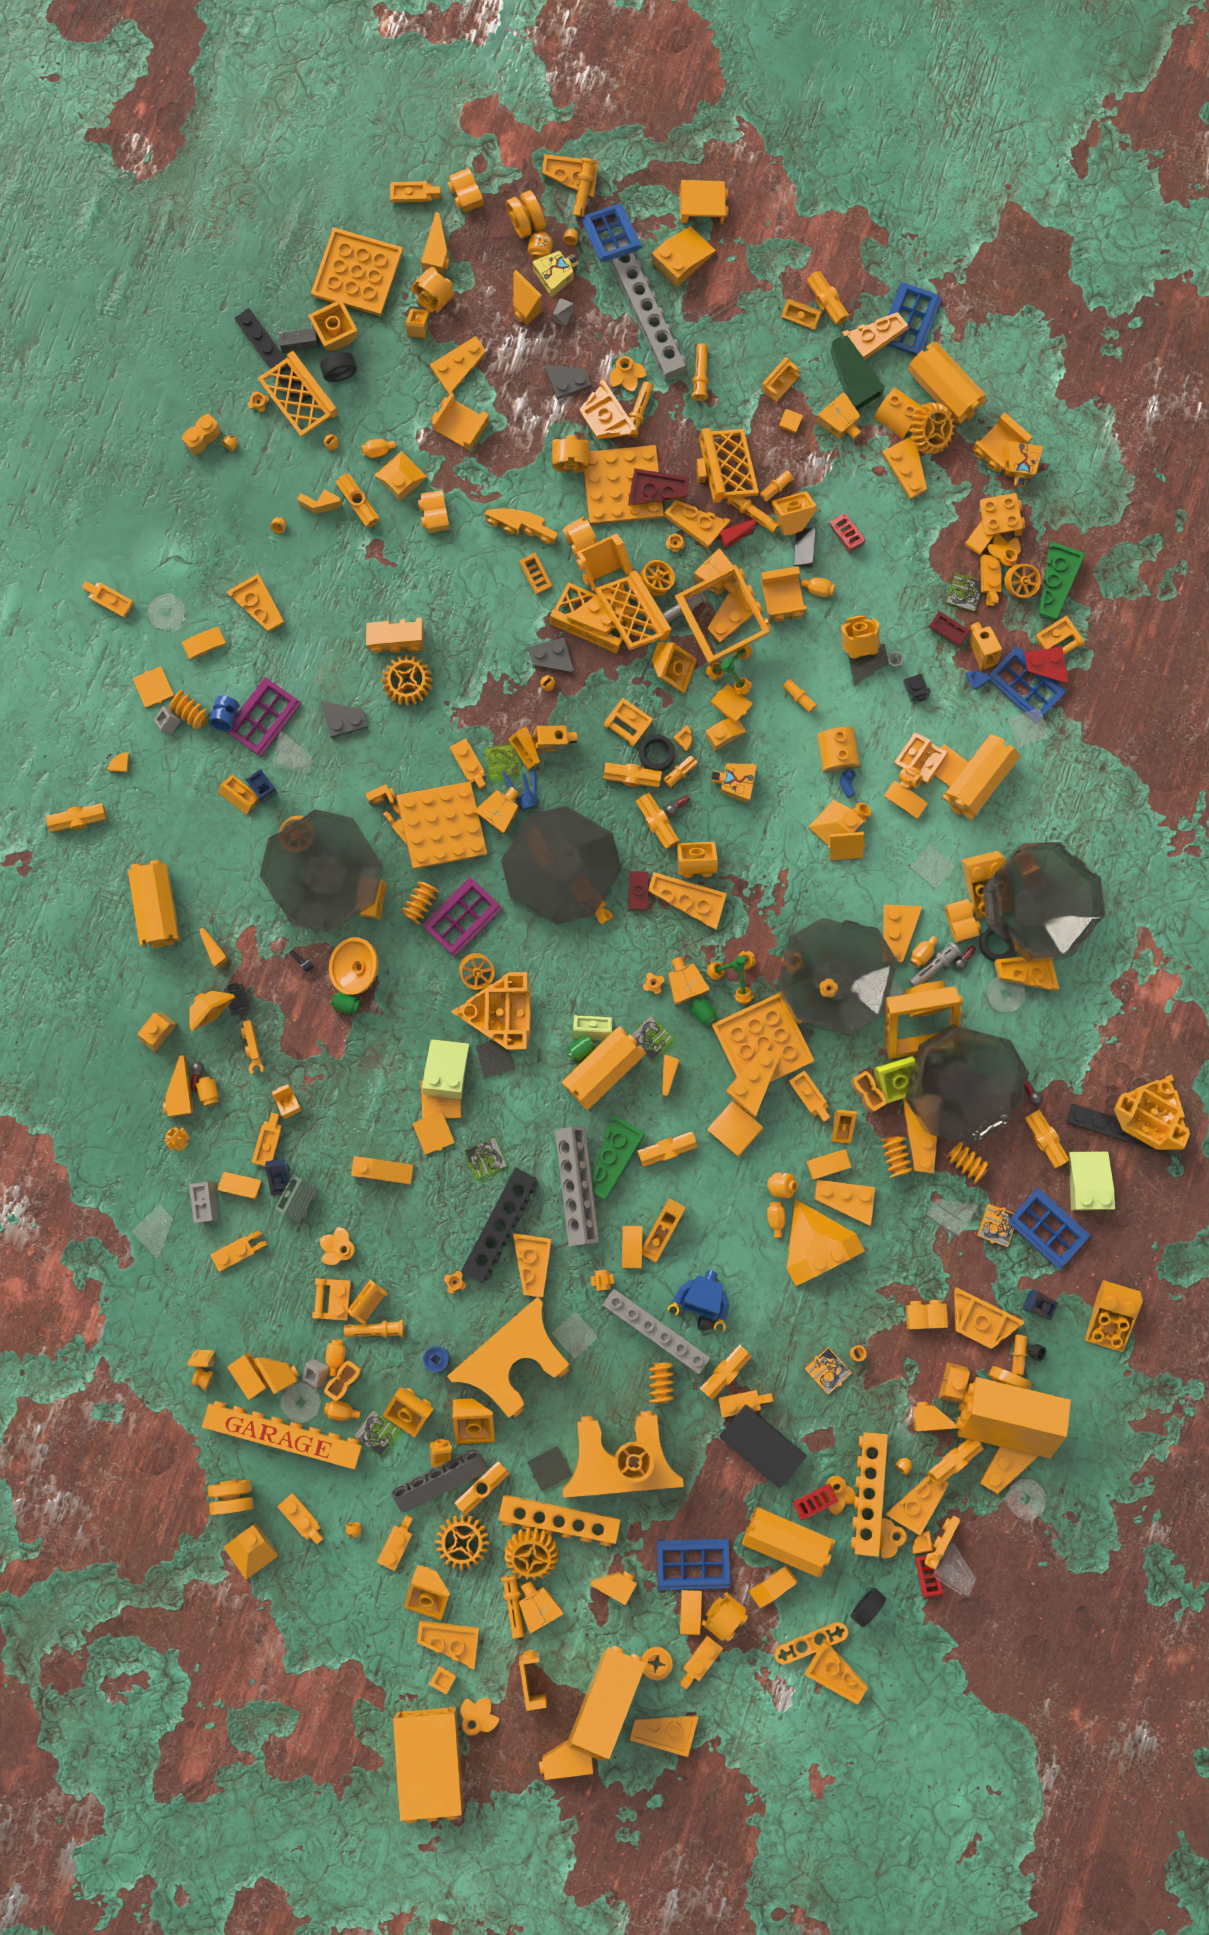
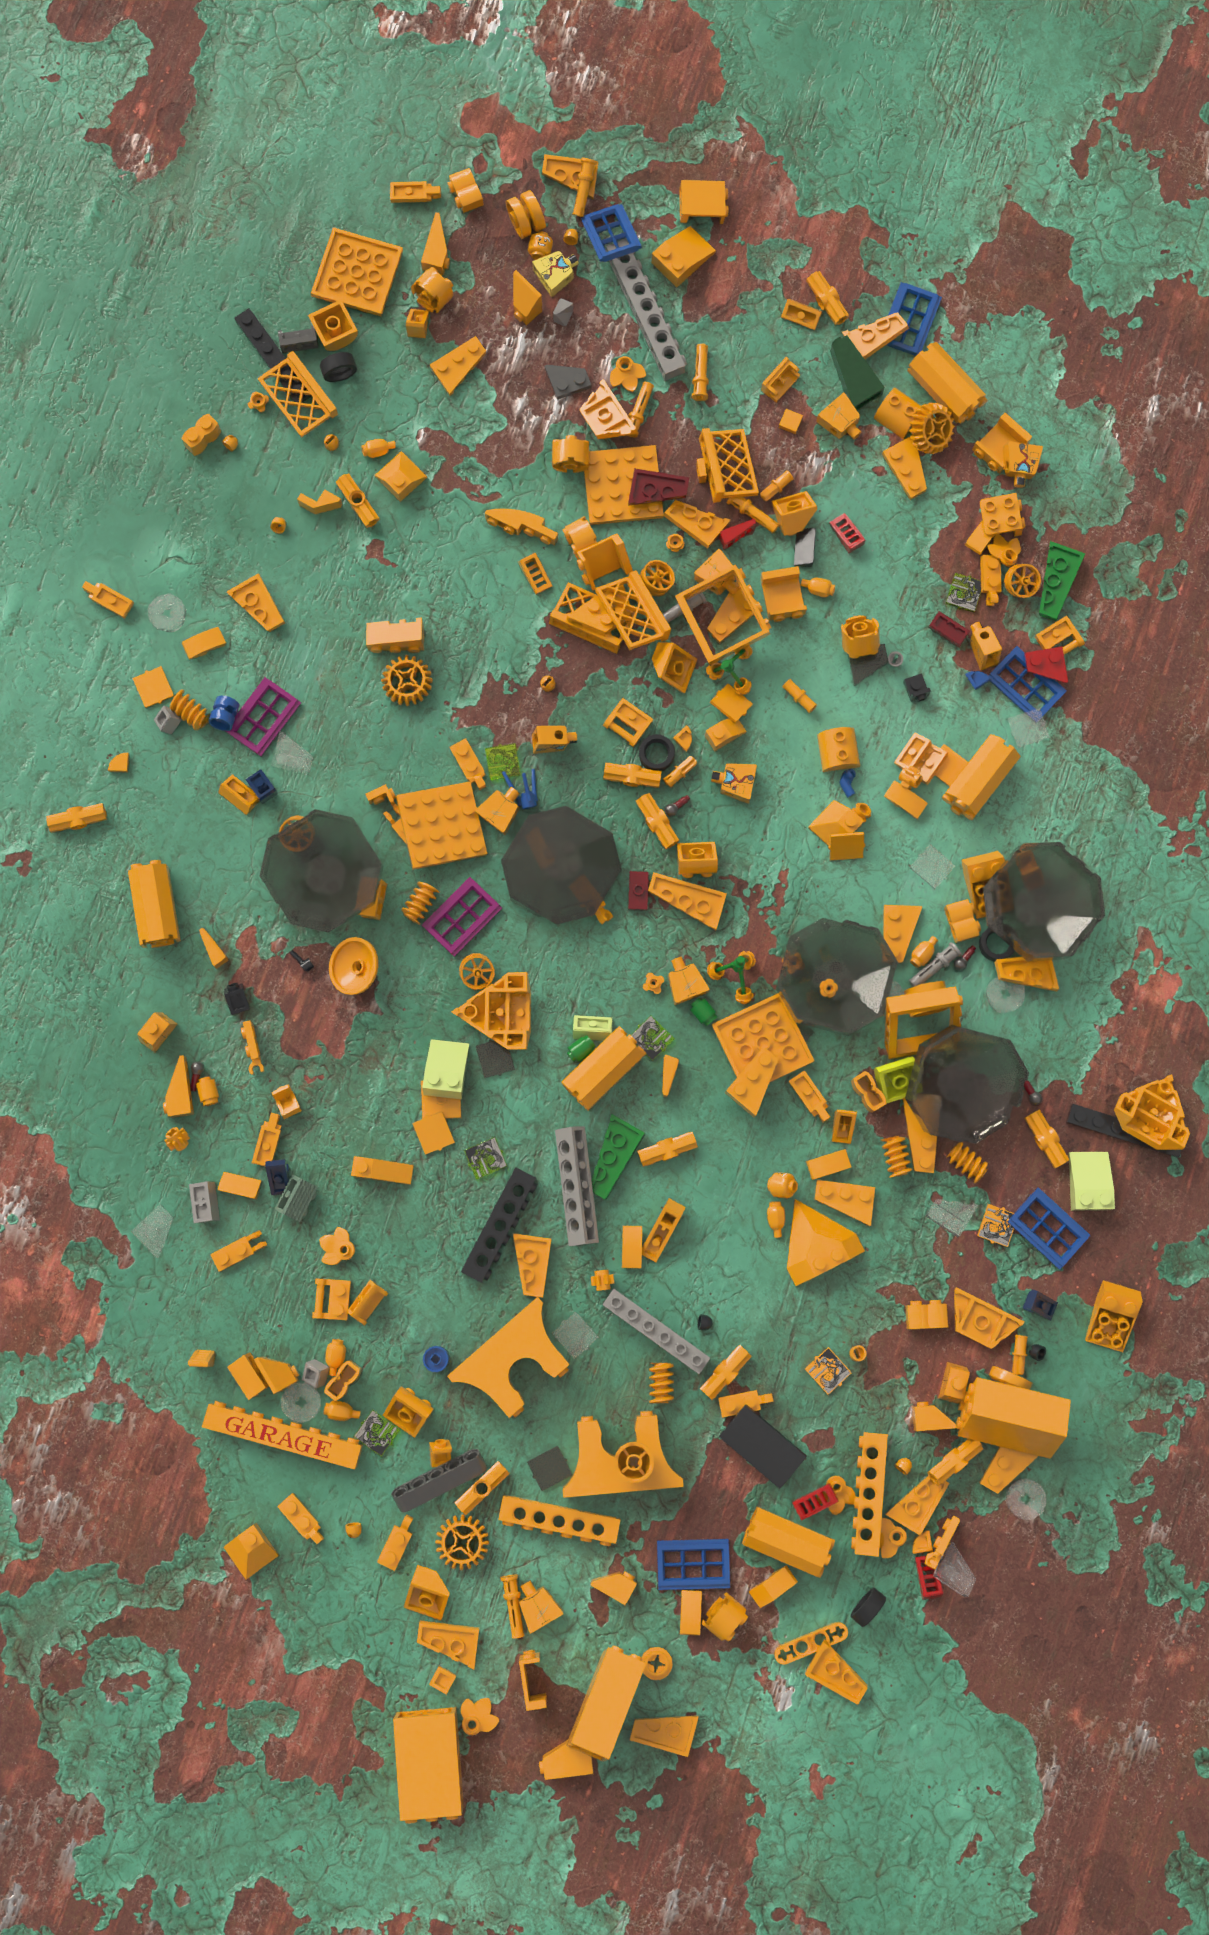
(202, 1378): light orange wheel -> none
(208, 1008): light orange slope -> none
(230, 1496): light orange wheel -> none
(343, 719): dark grey wing -> none
(345, 1003): green brick -> none
(381, 1329): light orange pin -> none
(434, 511): light orange brick -> none
(453, 1287): light orange plate -> none
(459, 422): light orange panel -> none
(472, 1422): light orange slope -> none
(520, 1548): light orange gear -> none
(525, 747): light orange slope -> none
(551, 655): dark grey wing -> none
(700, 1661): light orange plate -> none
(703, 1298): blue torso -> none
(735, 1129): light orange slope -> none

